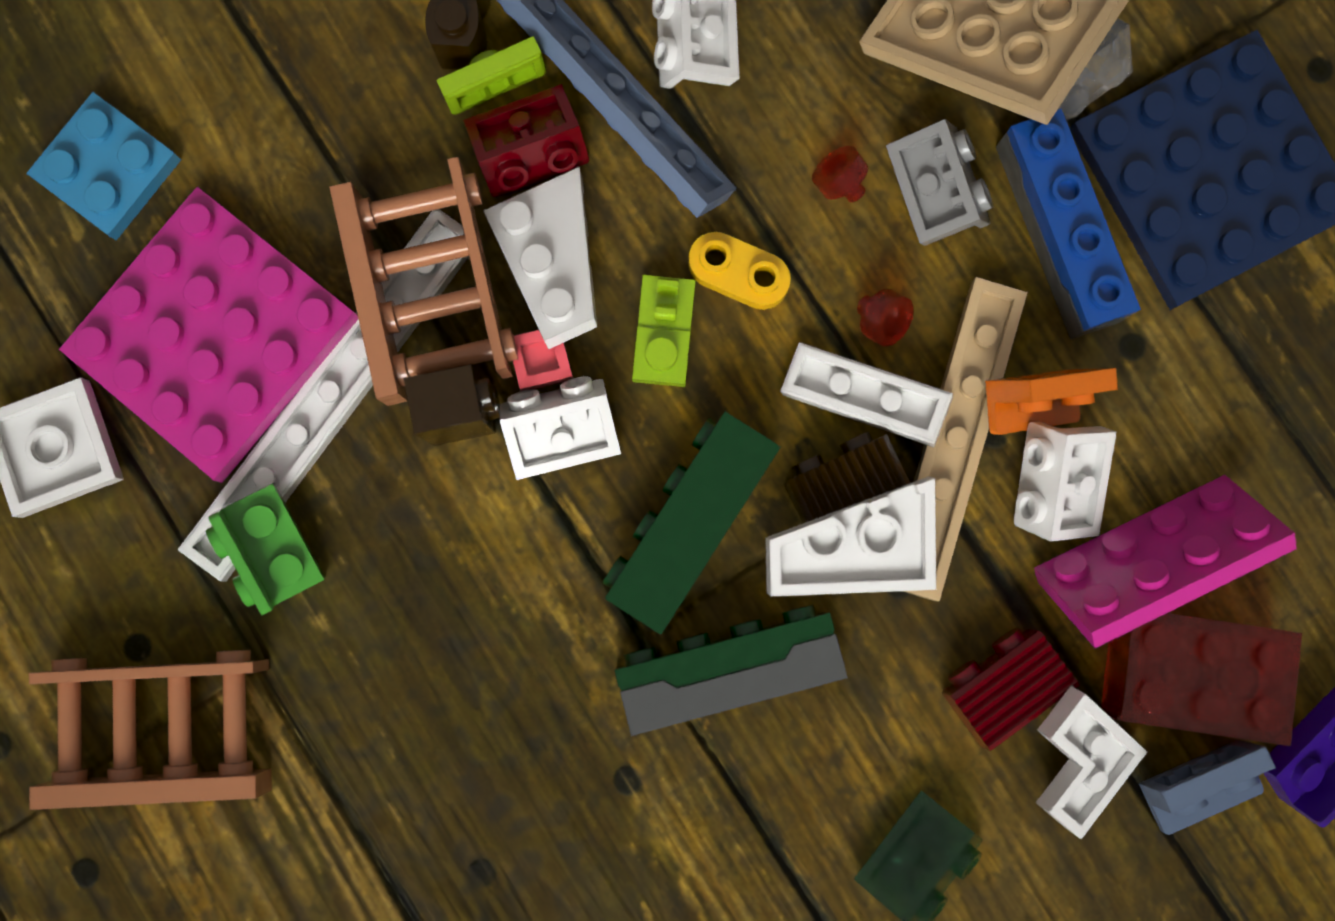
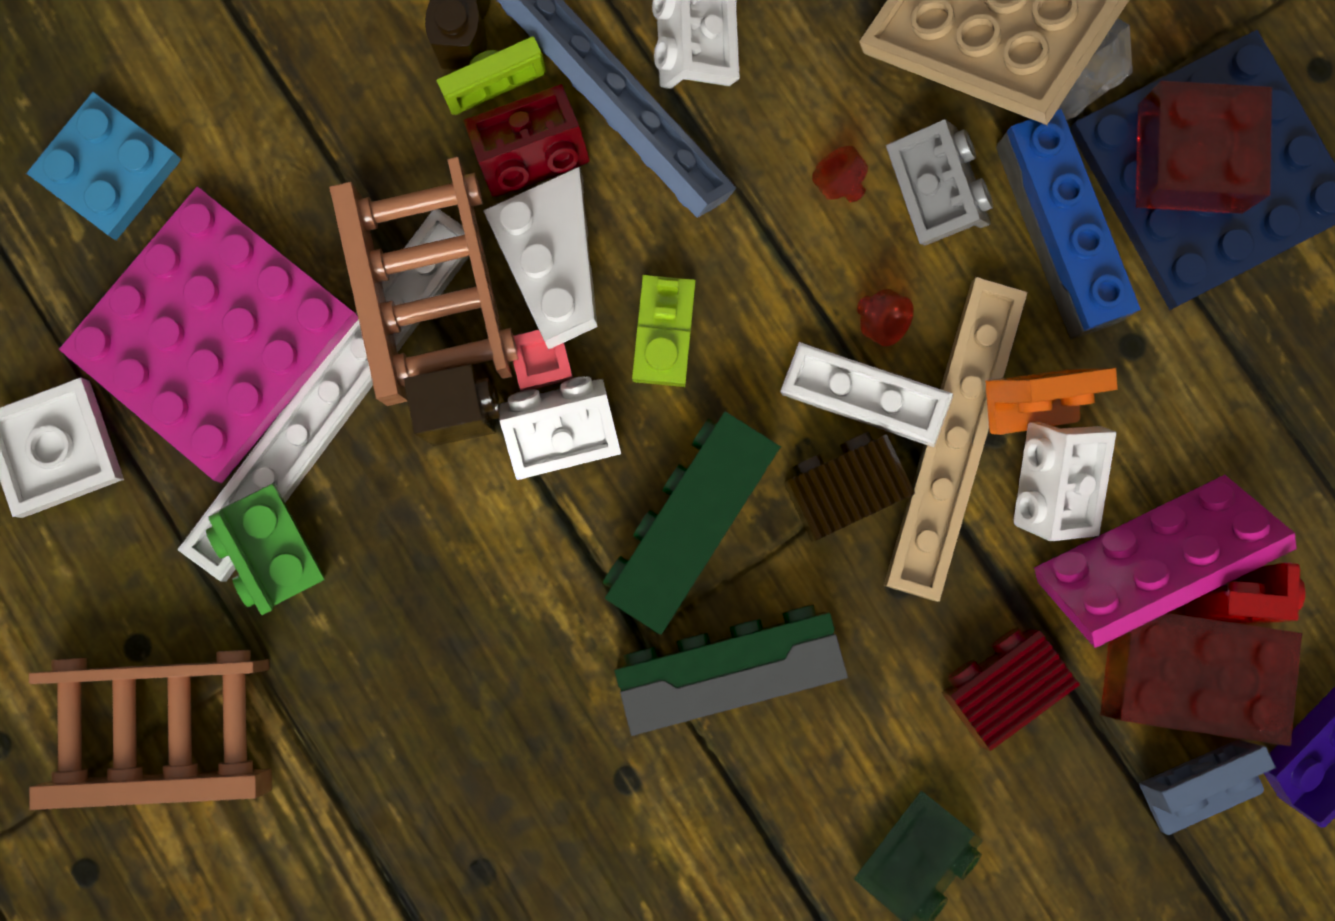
(736, 274): yellow plate -> none
(860, 548): white wing -> none
(1097, 765): white plate -> none
(1204, 147): none -> clear red brick
(1261, 596): none -> red bracket

